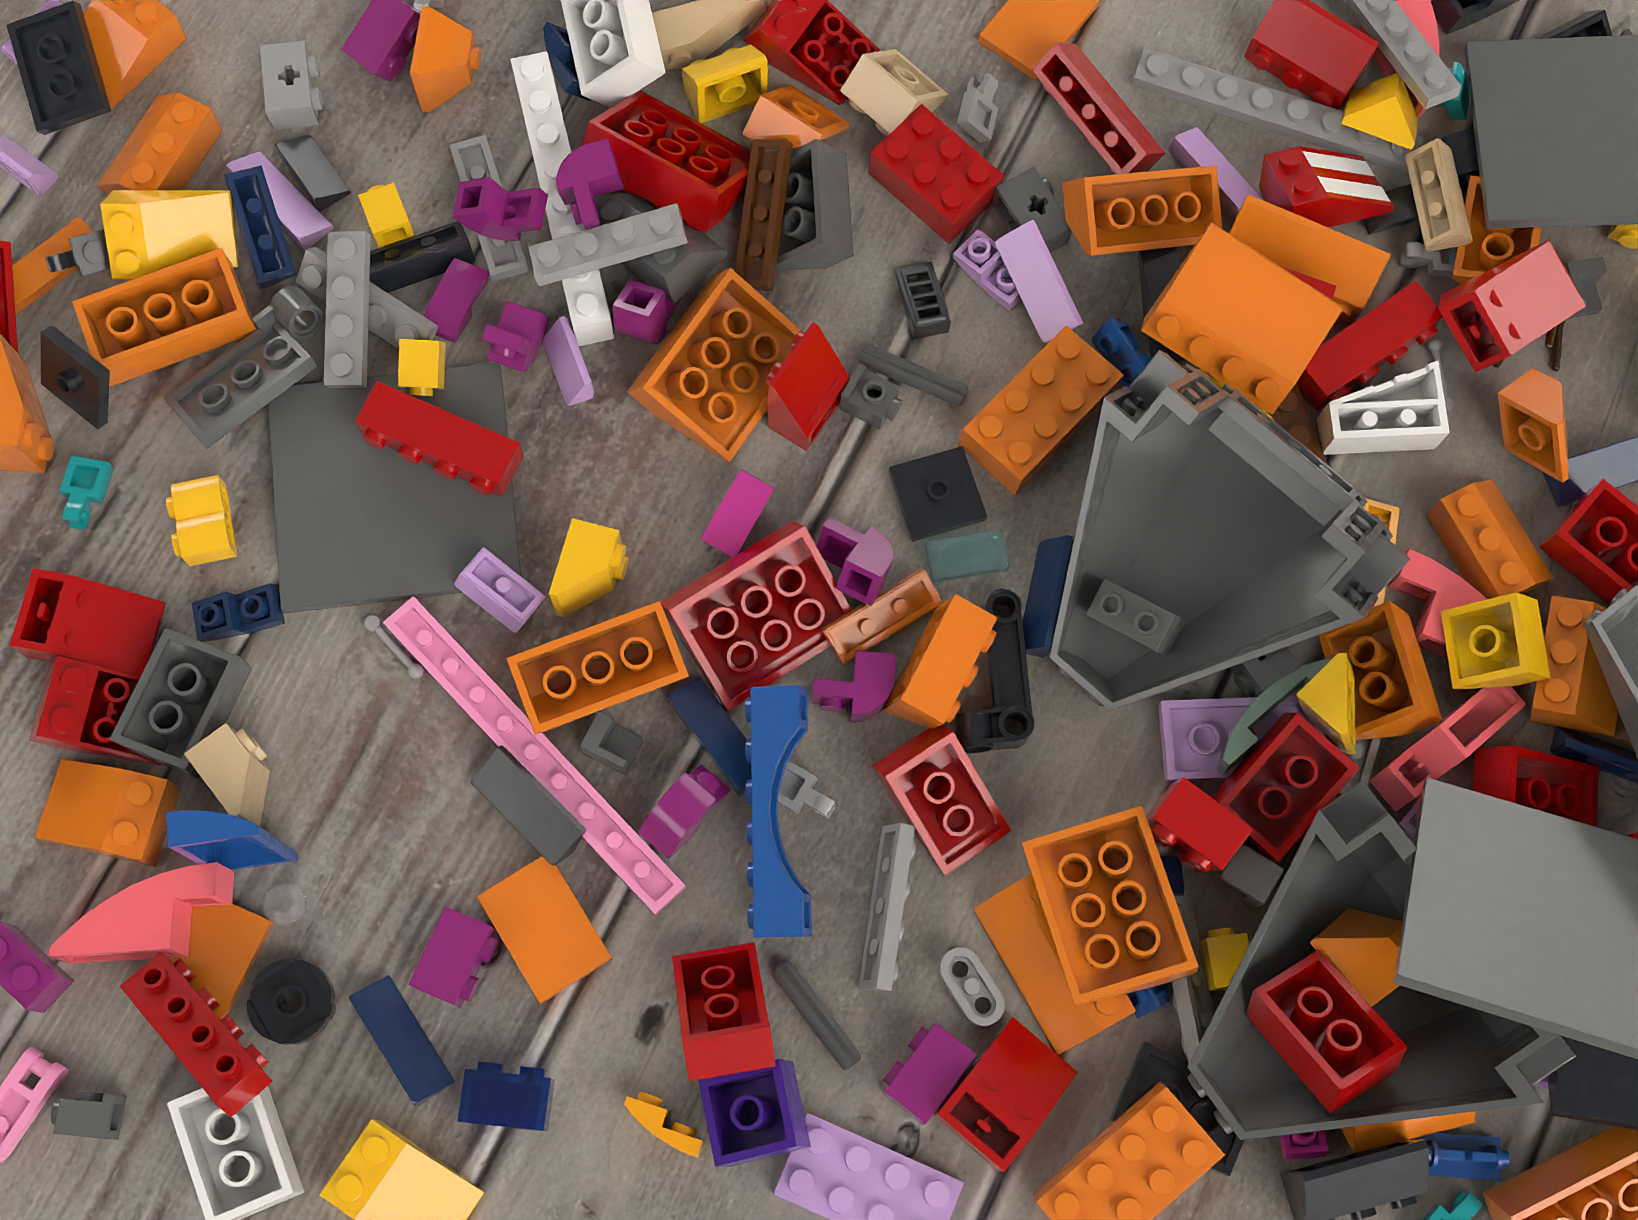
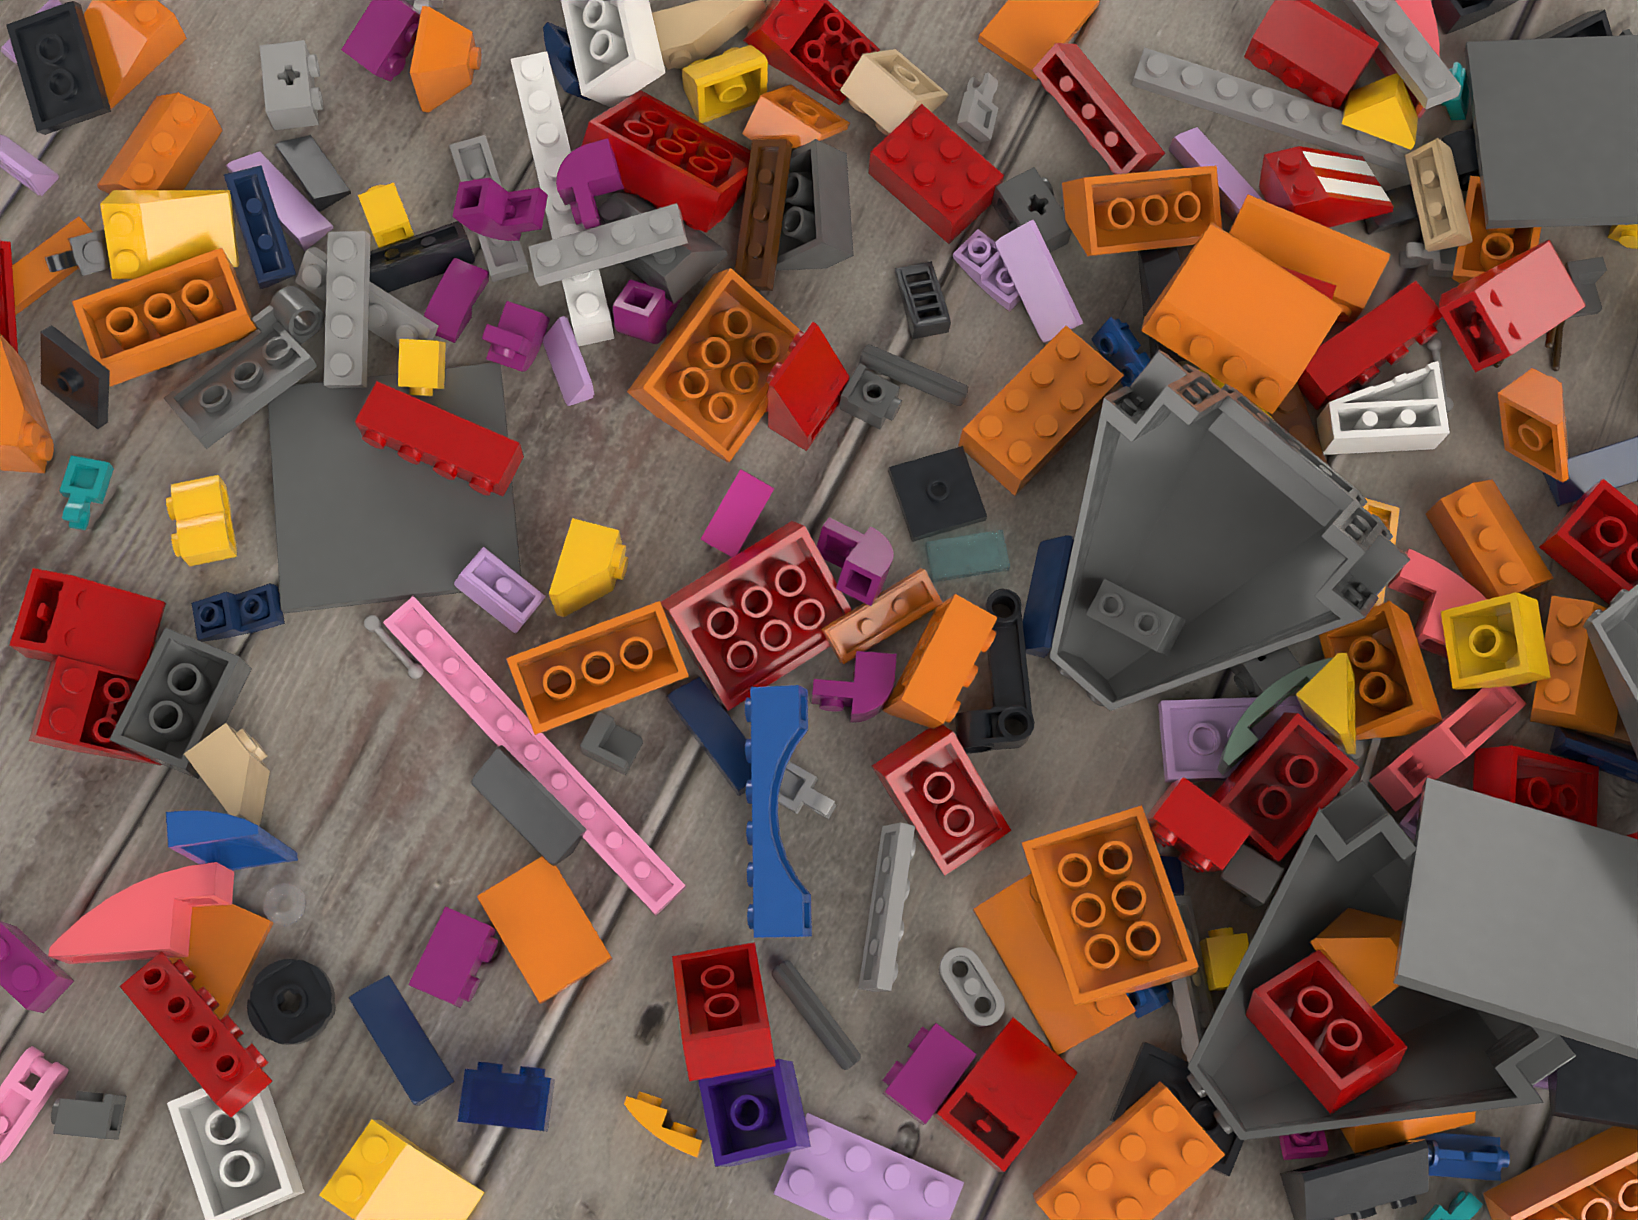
(108, 811): orange slope -> none
(683, 810): magenta brick -> none

